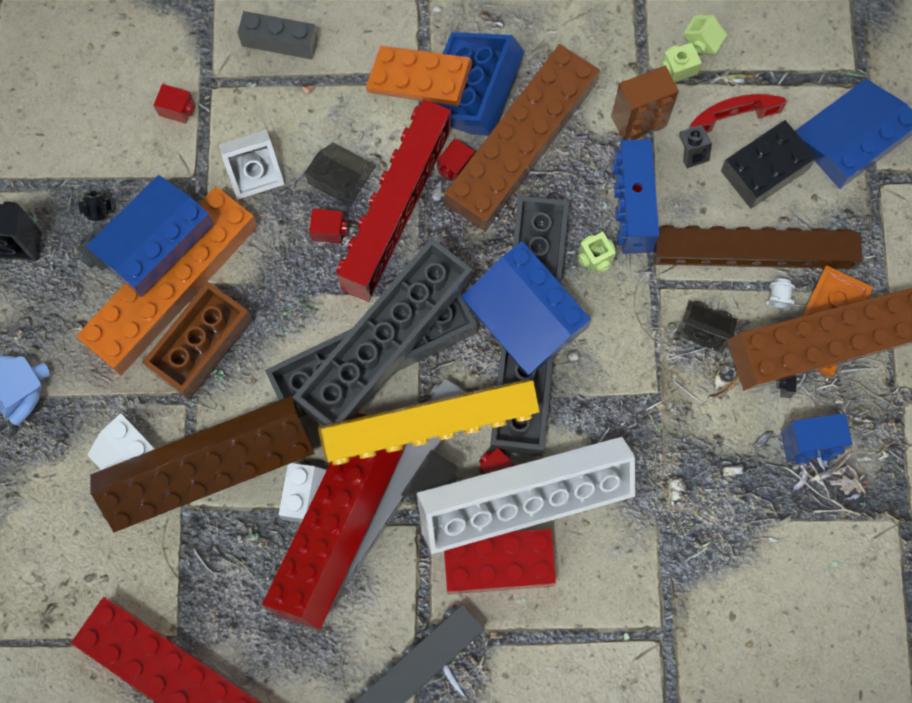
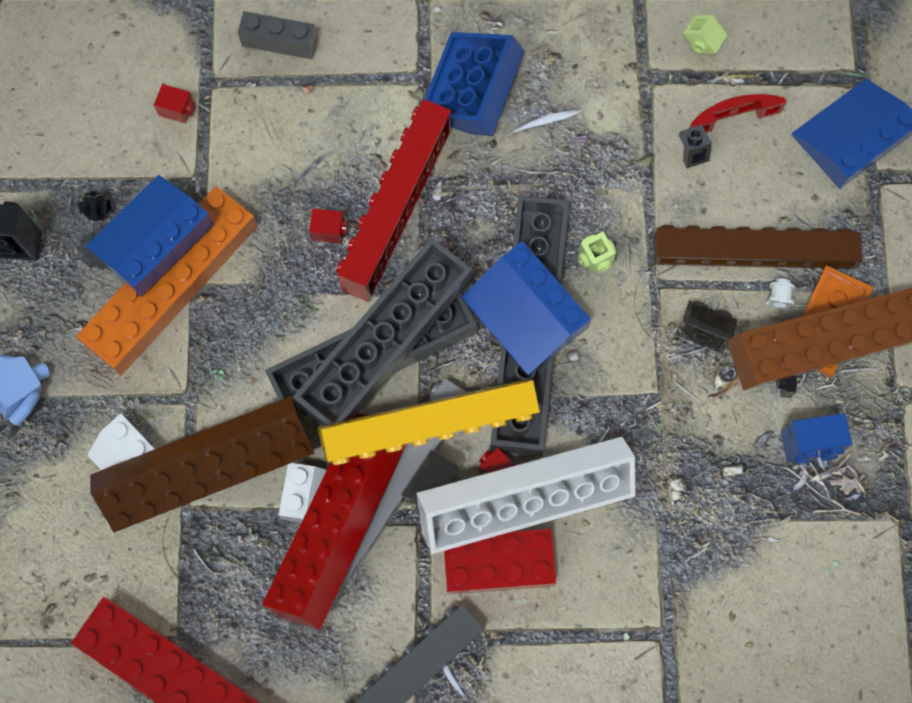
(197, 340): dark orange brick -> none
(251, 164): white slope -> none
(339, 173): clear smoke slope -> none
(419, 75): orange plate -> none
(454, 159): red brick -> none
(521, 137): dark orange brick -> none
(635, 196): blue brick -> none
(644, 103): dark orange brick -> none
(681, 61): yellowish green brick -> none
(768, 164): black brick -> none

